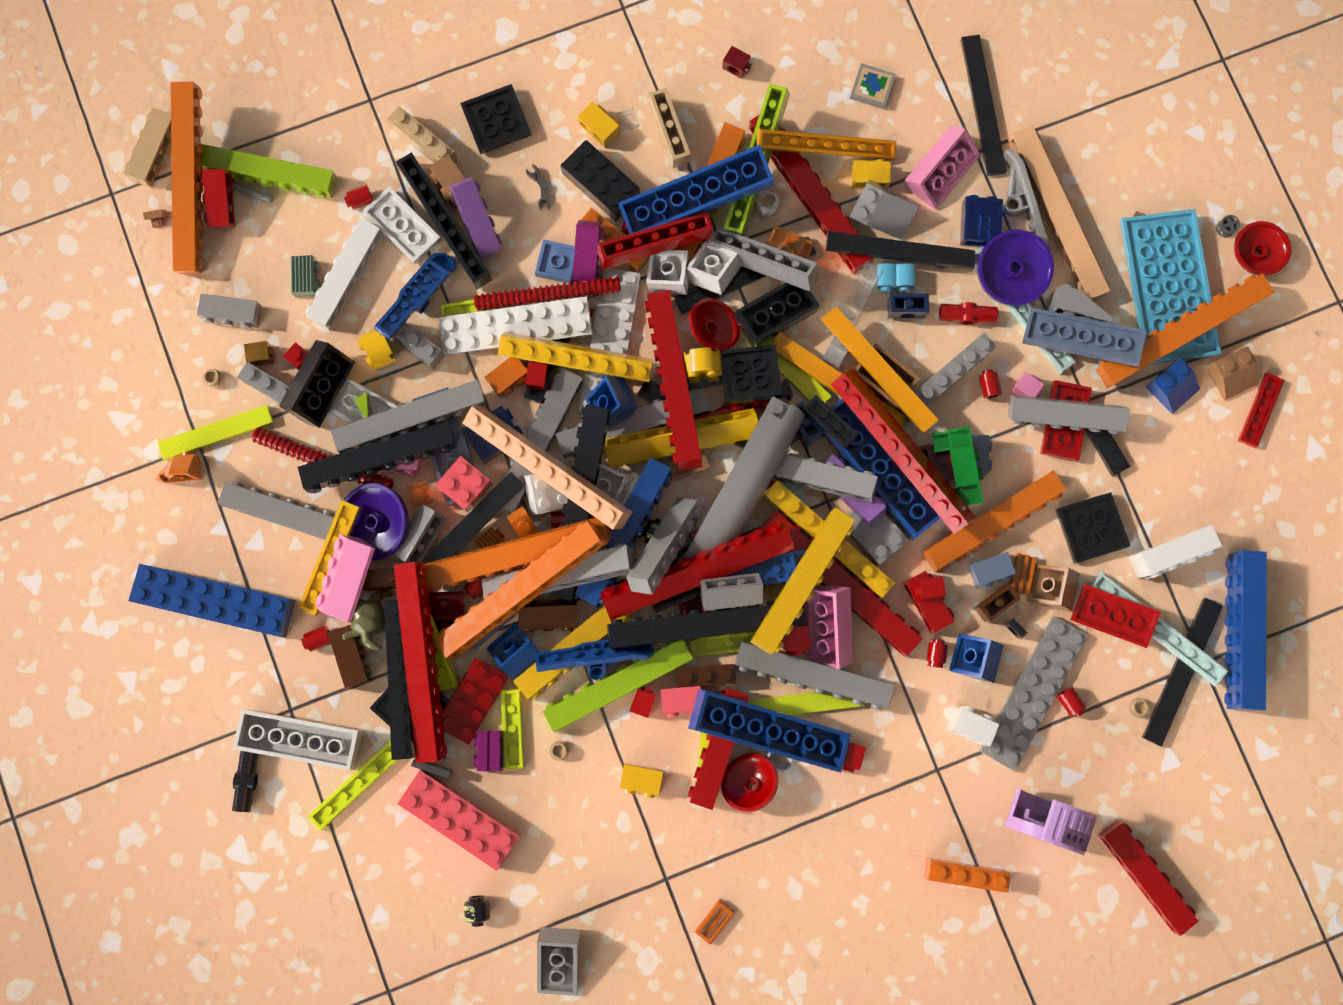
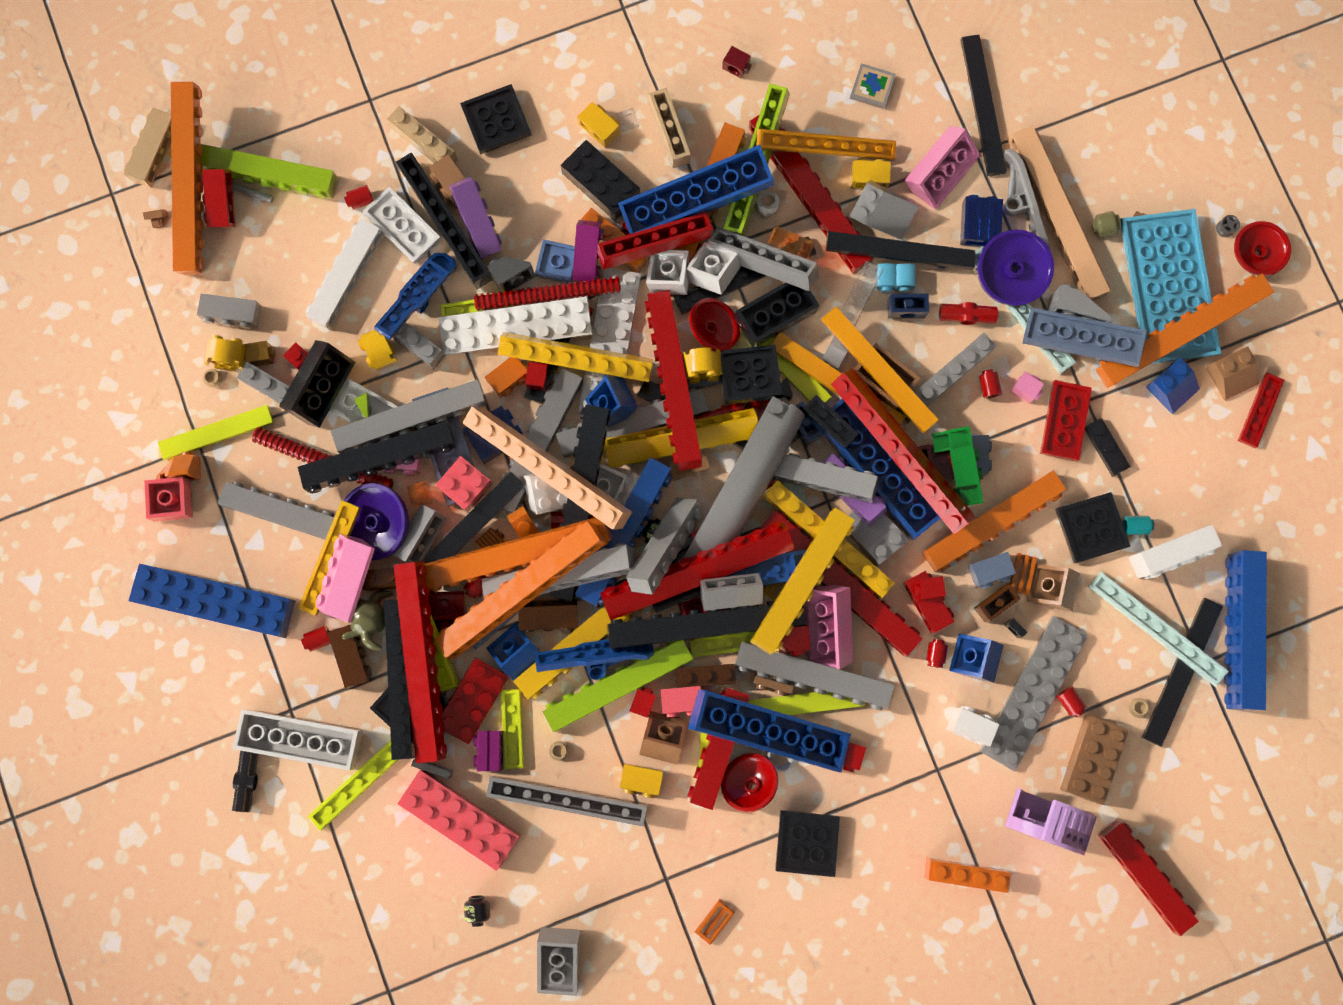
(168, 499): none -> coral brick
(225, 353): none -> yellow brick
(304, 275): sand green brick -> none
(510, 272): none -> dark grey slope
(543, 186): dark grey piece -> none
(566, 800): none -> light grey brick
(663, 737): none -> medium nougat slope
(781, 688): none -> medium nougat plate
(807, 843): none -> black plate
(1068, 413): light grey brick -> none
(1094, 759): none -> medium nougat brick
(1106, 224): none -> olive head
(1115, 615): red plate -> none
(1138, 525): none -> teal brick

